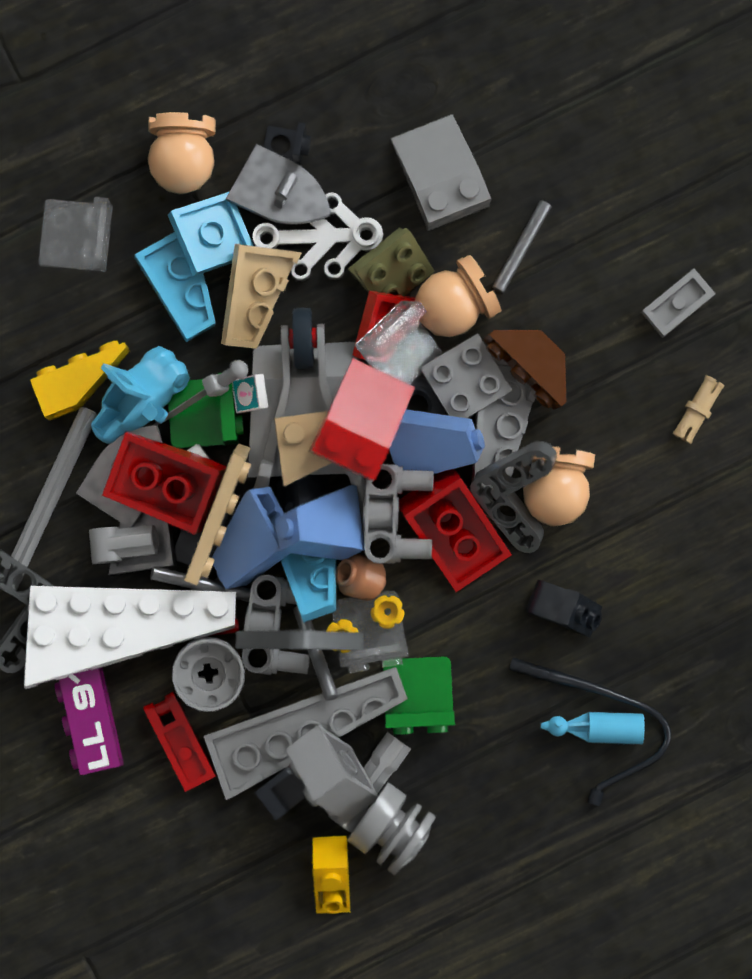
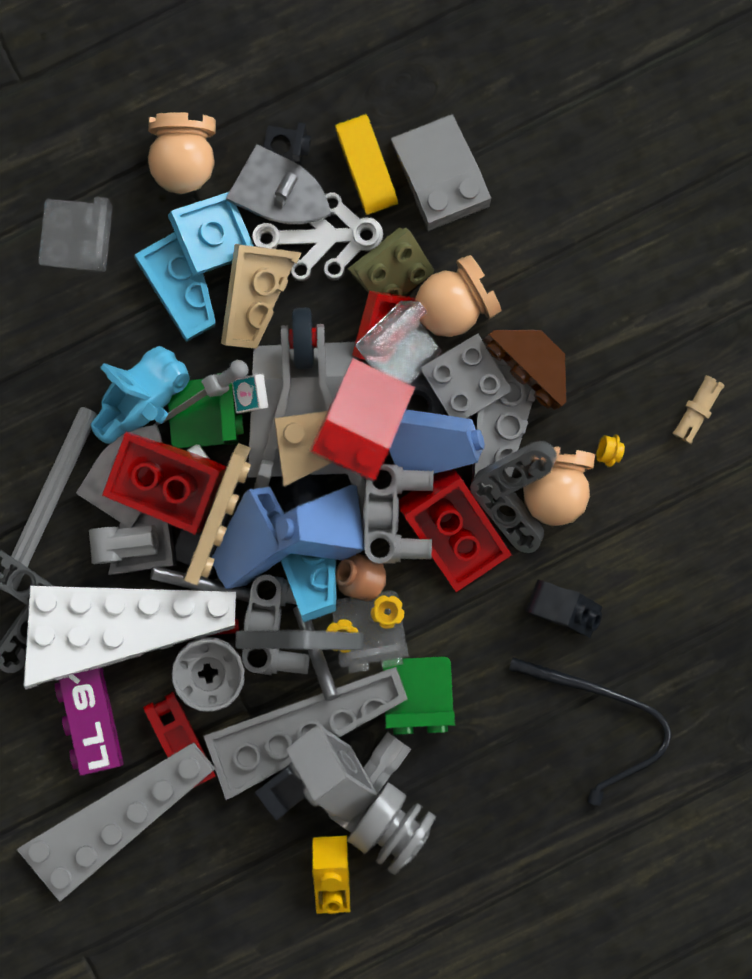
(71, 386): yellow slope -> none
(93, 835): none -> light grey wing
(366, 164): none -> yellow beam
(522, 246): flat silver bar -> none
(600, 727): medium azure wheel -> none
(610, 450): none -> yellow plate
(678, 303): light grey plate -> none

